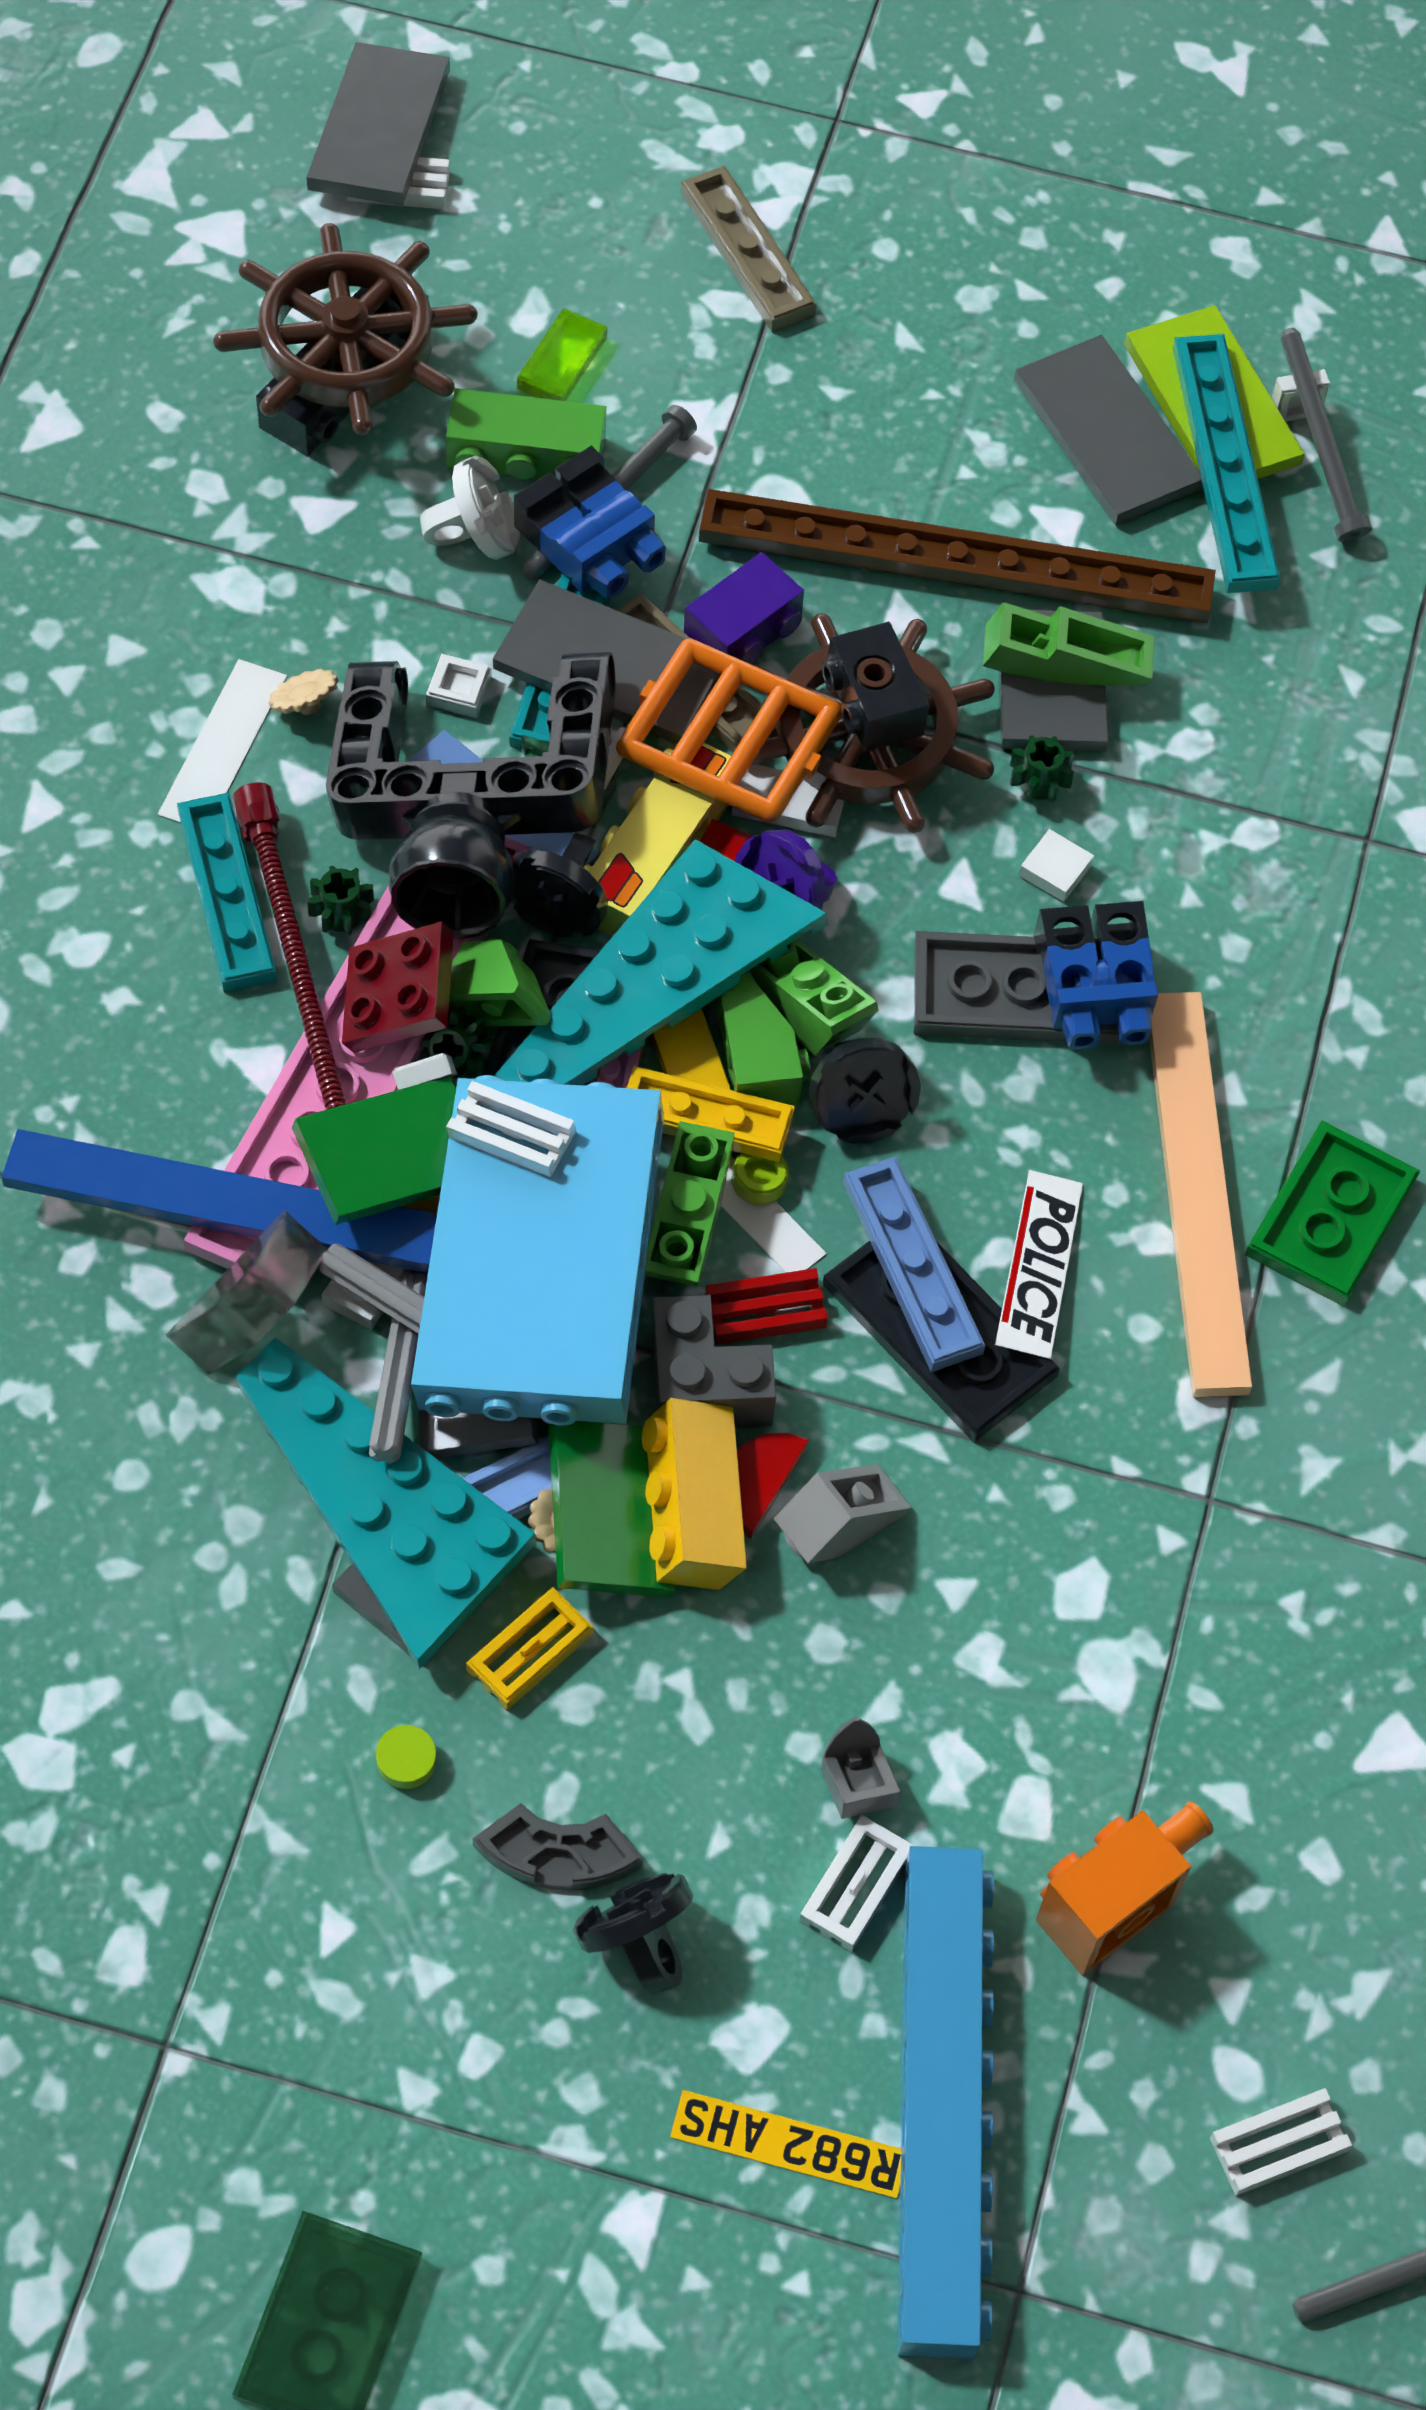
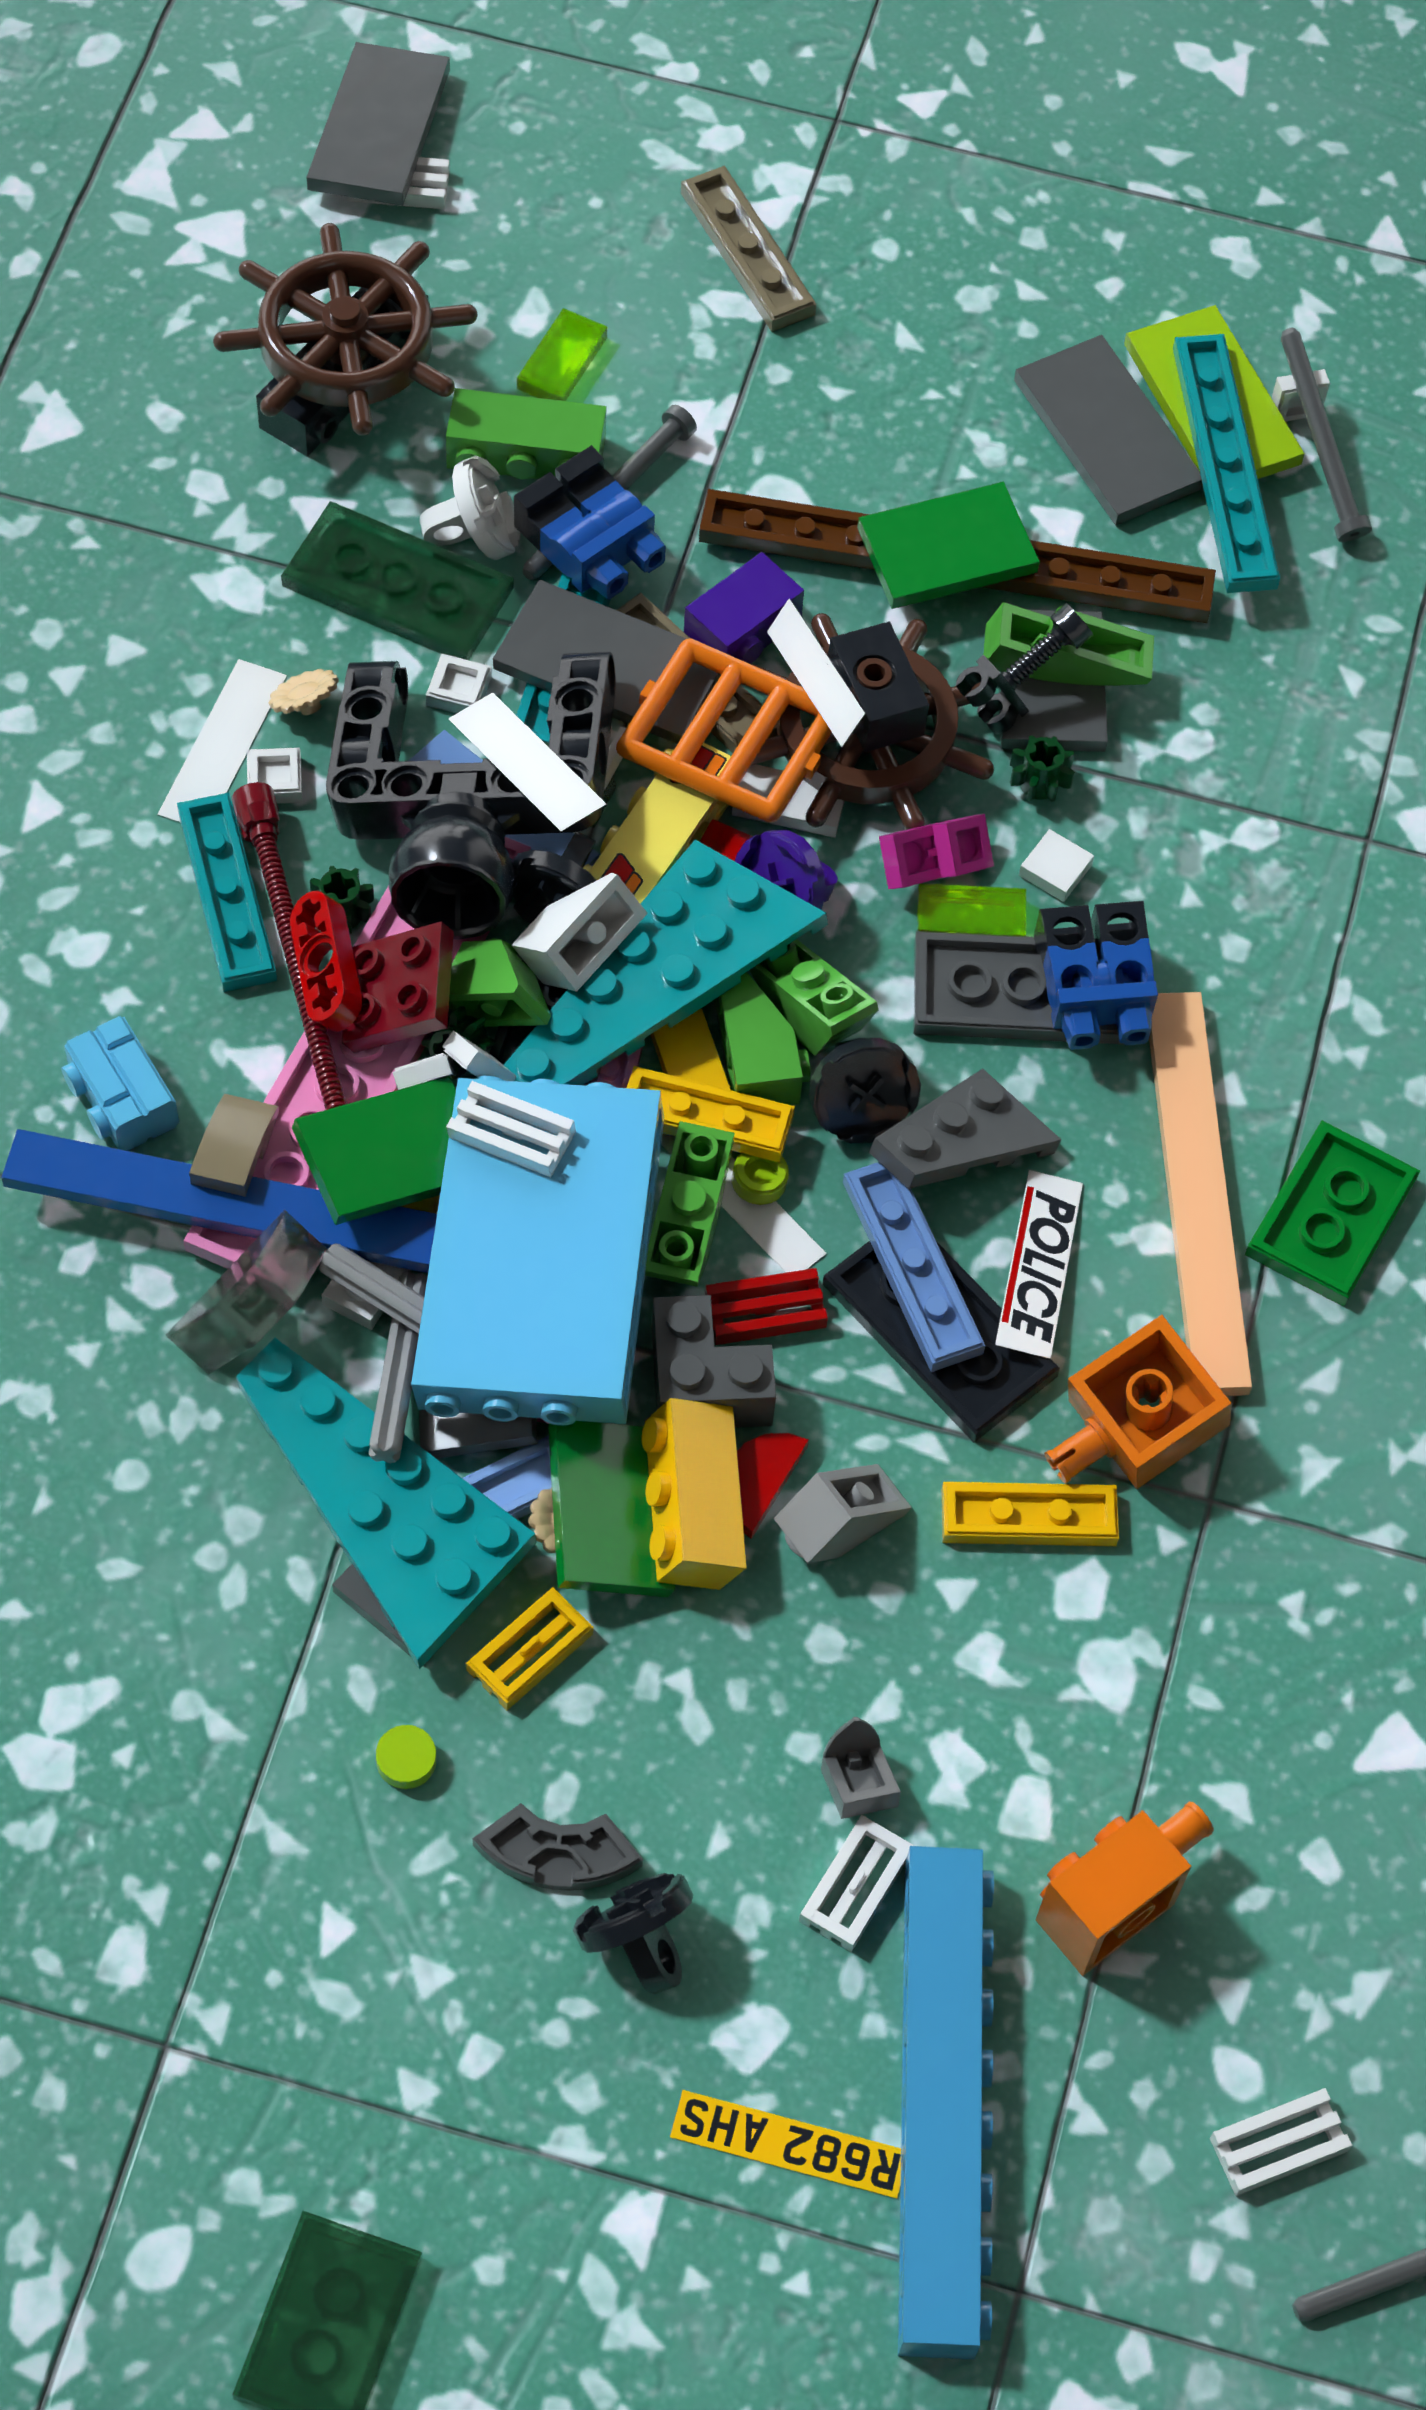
(120, 1084): none -> medium azure brick
(233, 1144): none -> dark tan slope
(278, 769): none -> white tile
(339, 975): none -> red beam
(397, 582): none -> clear green tile
(474, 1058): none -> white tile
(527, 762): none -> white sticker
(579, 932): none -> white slope
(817, 678): none -> white sticker
(936, 851): none -> dark pink slope
(948, 545): none -> green tile
(962, 1130): none -> dark grey wing
(971, 909): none -> clear neon green tile
(1029, 1514): none -> yellow tile
(1066, 630): none -> black bar
(1138, 1437): none -> orange brick

